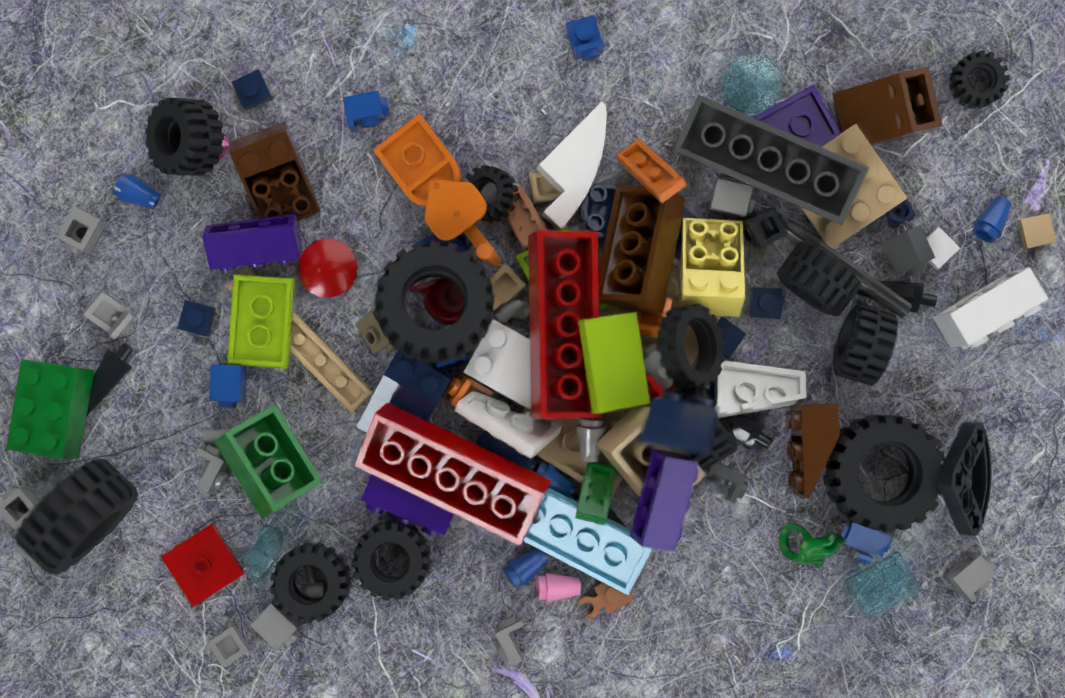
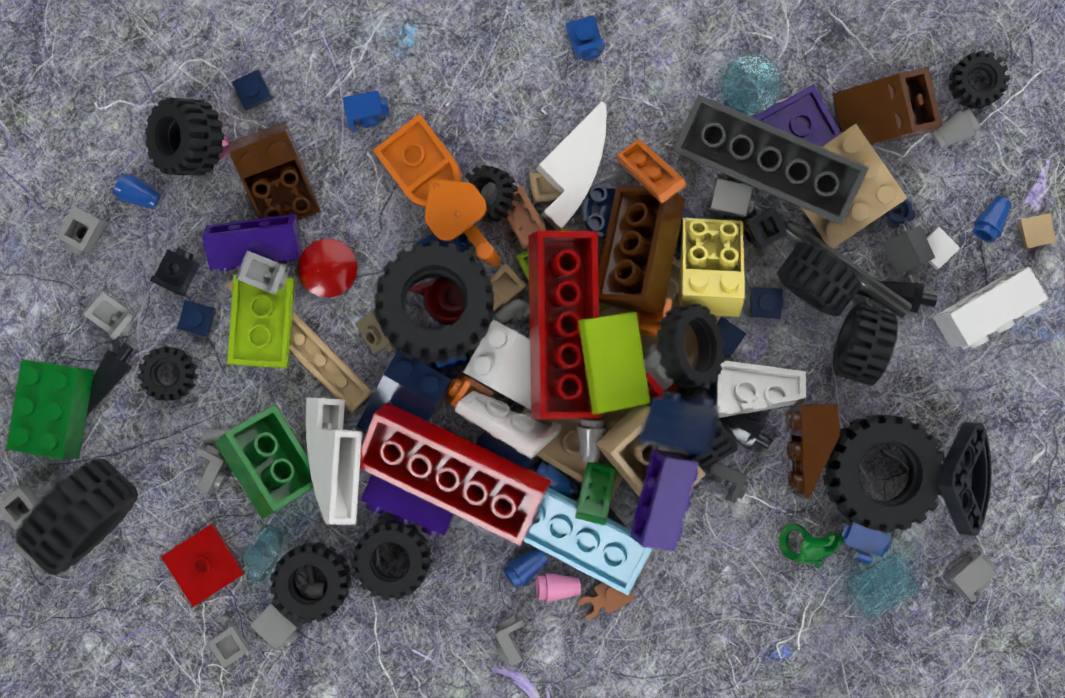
(154, 361): none -> black tyre
(182, 279): none -> black brick
(228, 385): blue brick -> none
(262, 273): none -> light grey bracket
(333, 460): none -> white slope
(957, 128): none -> light grey cone

